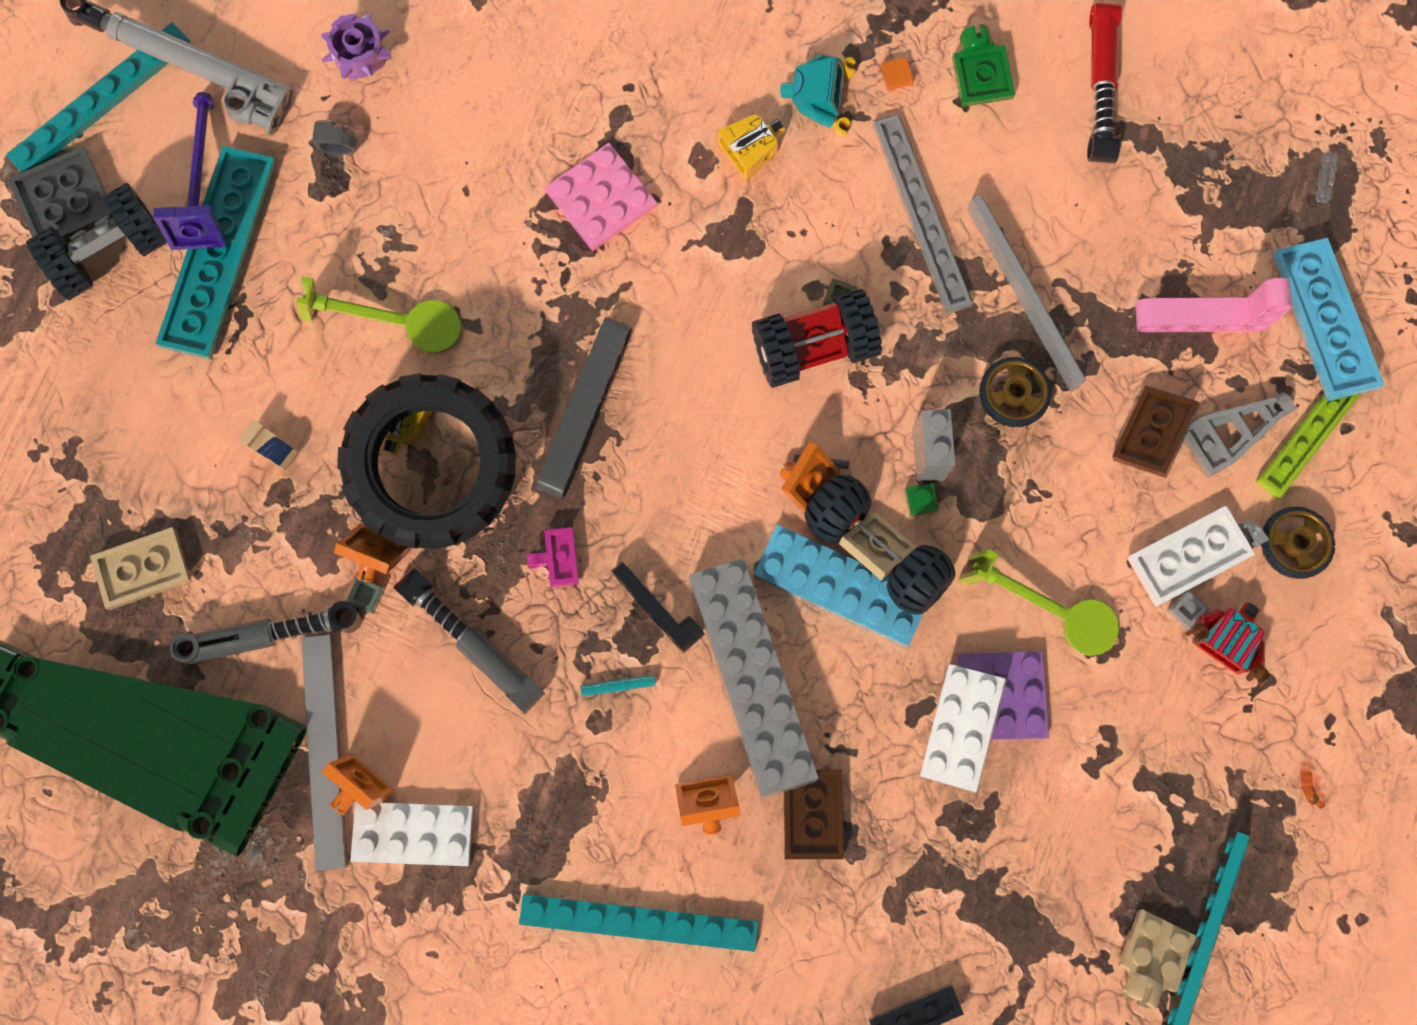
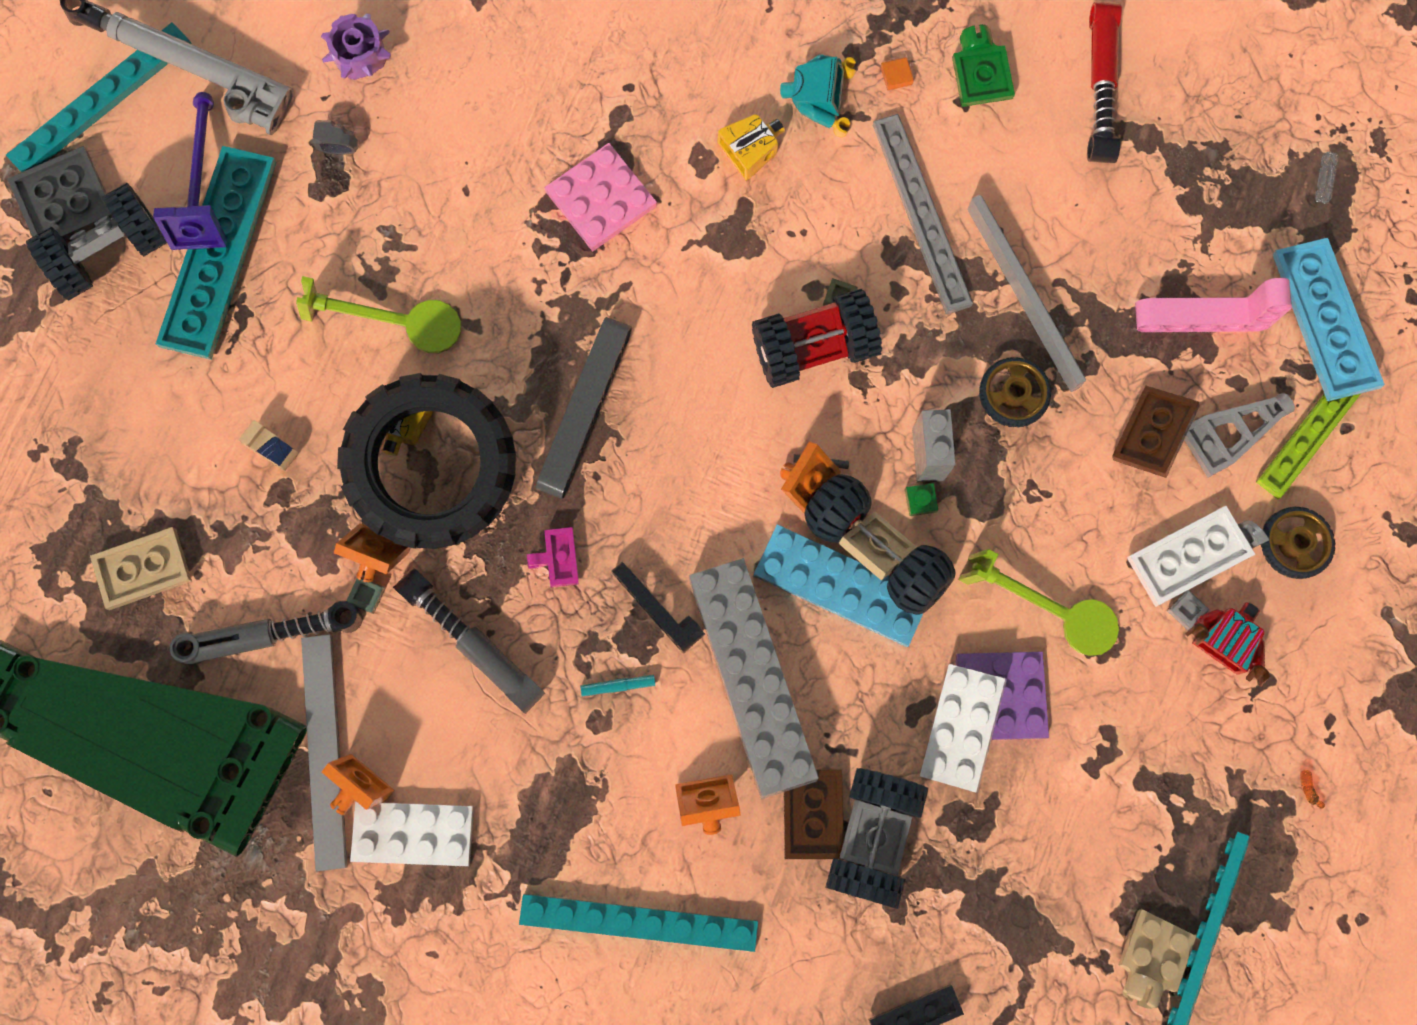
(876, 837): none -> plate

